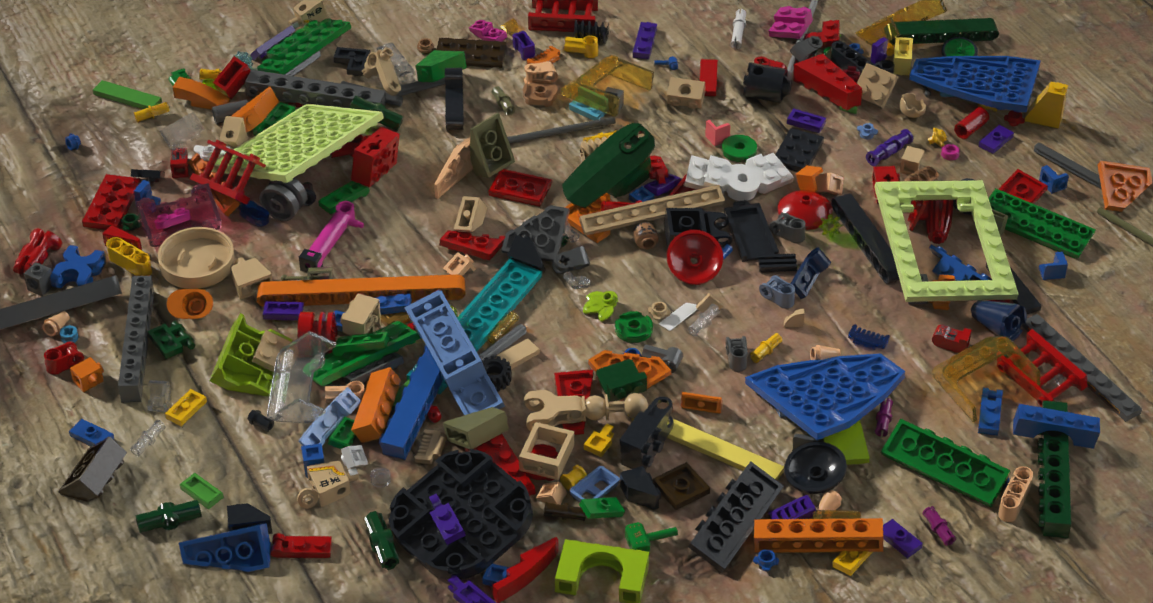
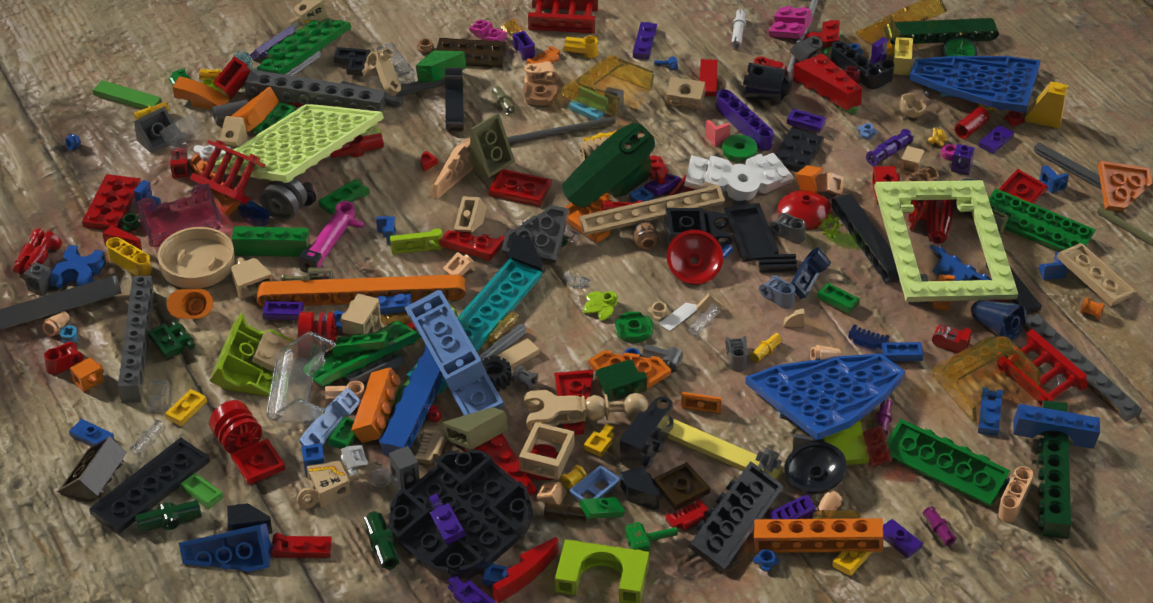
(148, 129): none -> dark grey slope
(149, 485): none -> black plate
(152, 175): black plate -> none
(164, 220): dark pink plate -> none
(234, 426): none -> red wheel
(255, 417): black pin -> none
(257, 461): none -> red plate
(270, 241): none -> green brick
(375, 156): red piece -> none
(387, 226): none -> blue bracket
(390, 119): dark green piece -> none
(403, 468): none -> dark grey brick
(416, 242): none -> lime plate
(428, 161): none -> red tile
(525, 377): none -> dark grey bush
(573, 259): dark grey piece -> none
(600, 32): black piece -> none
(688, 518): none -> red piece
(744, 119): none -> dark purple beam
(768, 460): none -> dark grey gear
(838, 298): none -> green plate
(876, 84): tan plate -> none
(877, 446): none -> clear red slope
(903, 351): none -> blue plate
(962, 159): none -> dark purple brick
(1092, 308): none -> orange bush
(1096, 274): none -> tan tile

